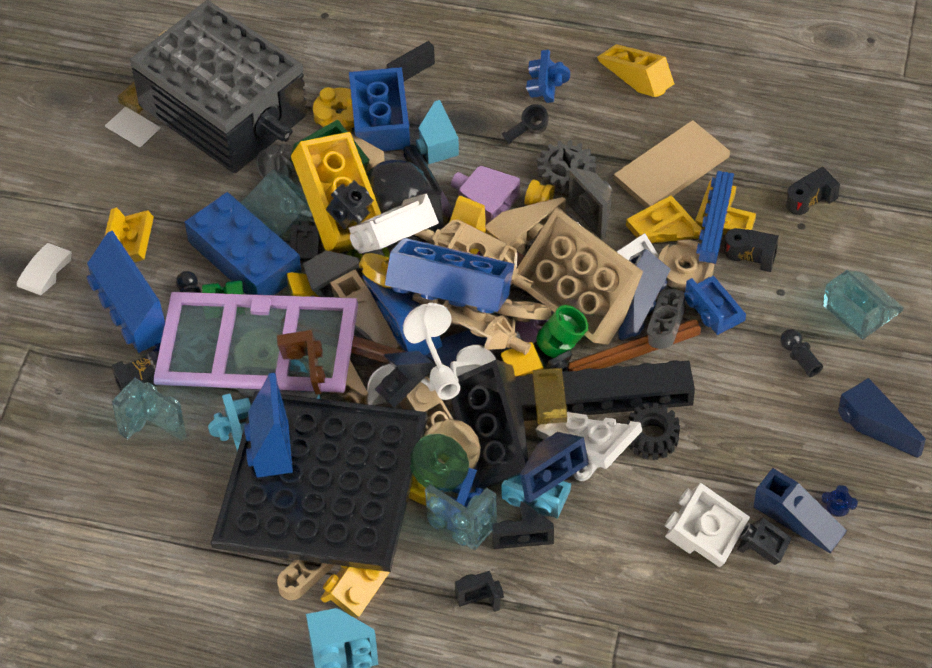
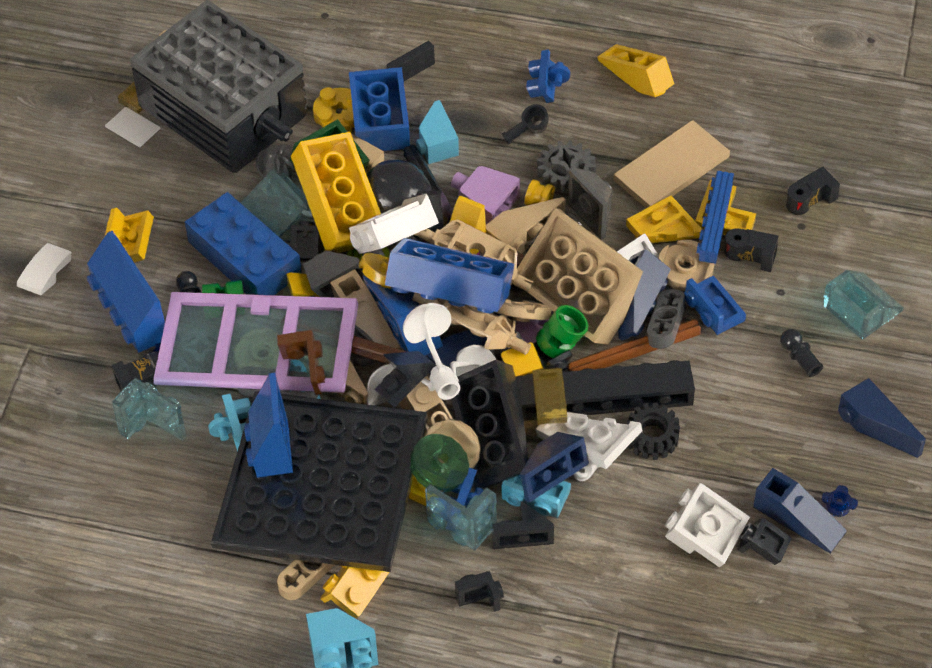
(349, 204): black brick -> none

